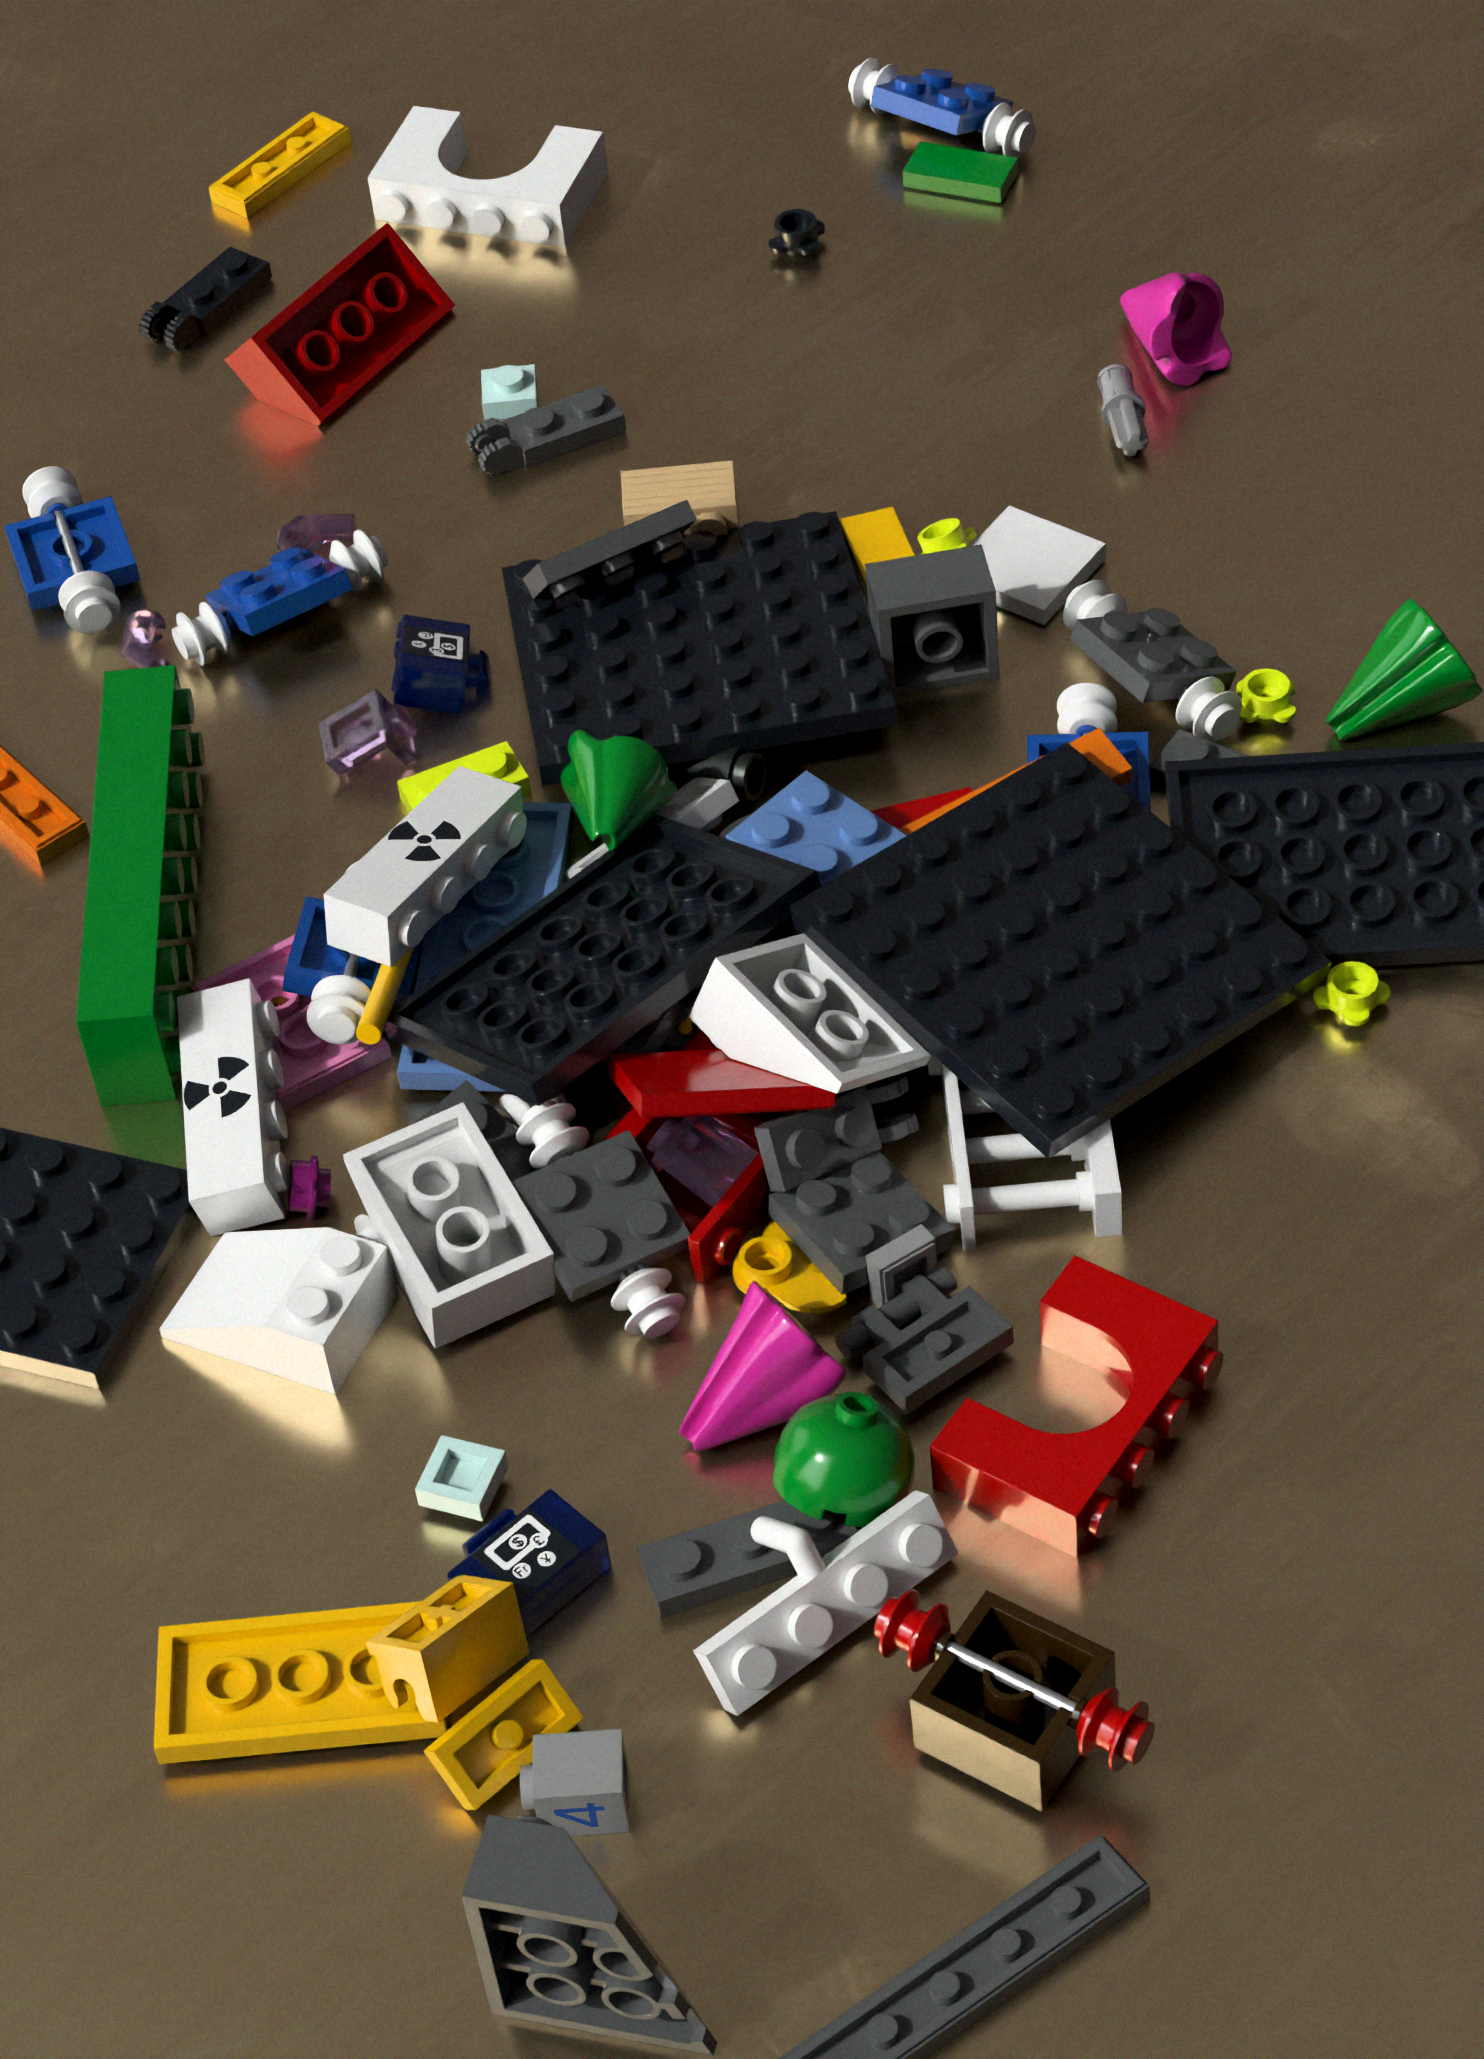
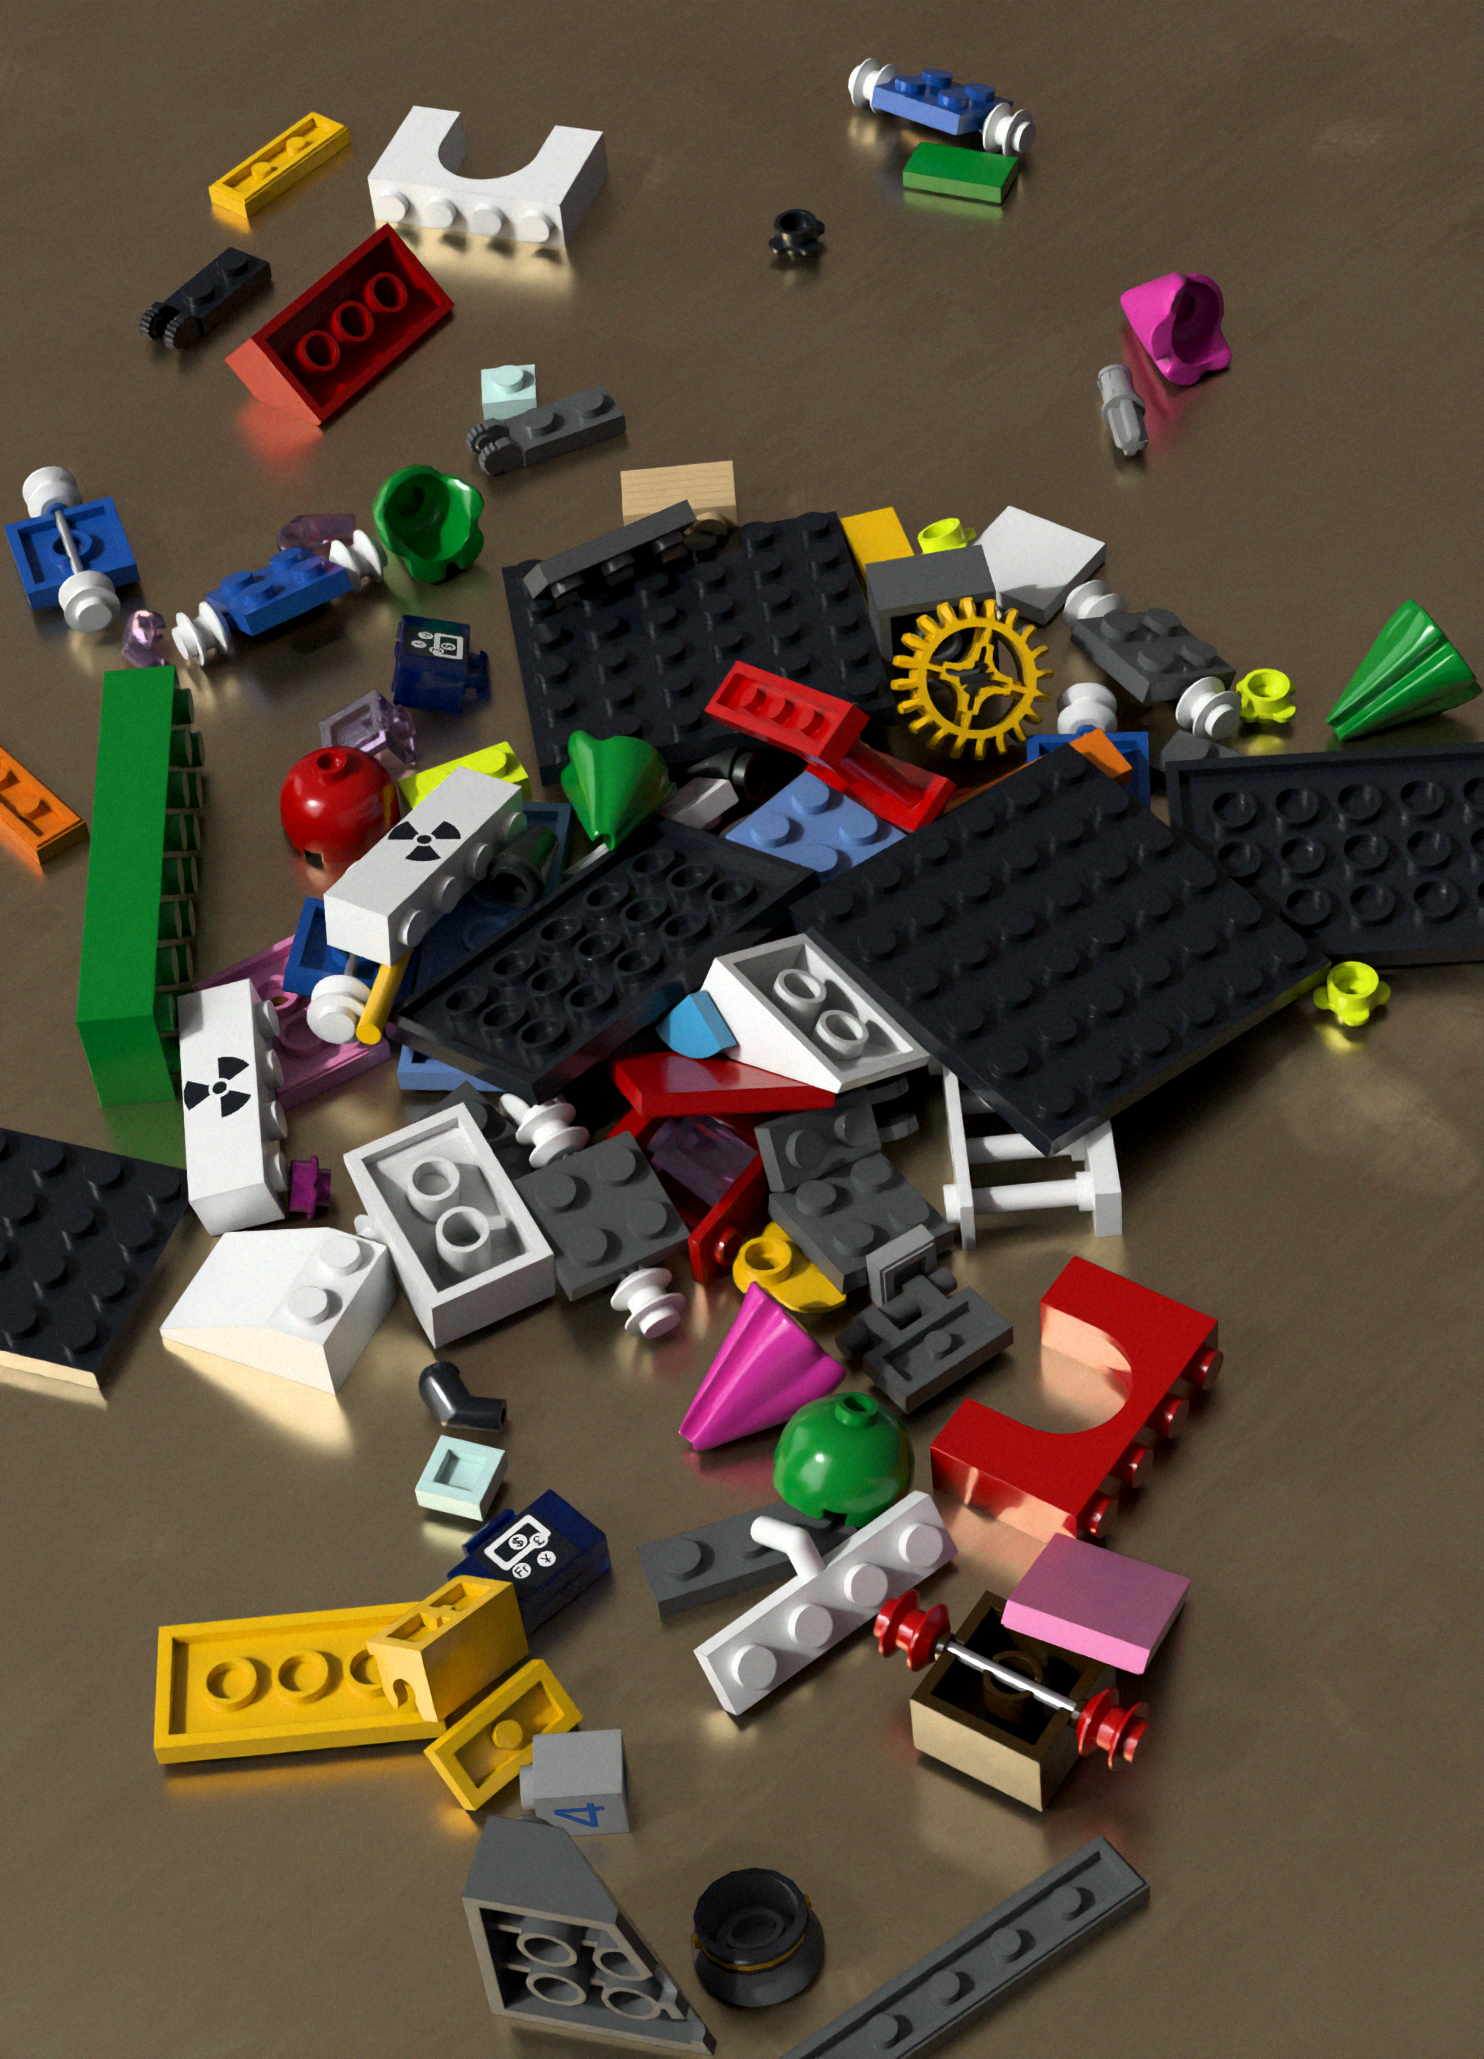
(338, 804): none -> red cylinder
(429, 520): none -> green hat
(454, 1406): none -> black arm
(522, 869): none -> pearl dark grey cone
(696, 1028): none -> dark azure tile
(756, 1938): none -> dark grey piece
(828, 738): none -> red fence
(979, 653): none -> yellow gear
(1096, 1603): none -> bright pink tile

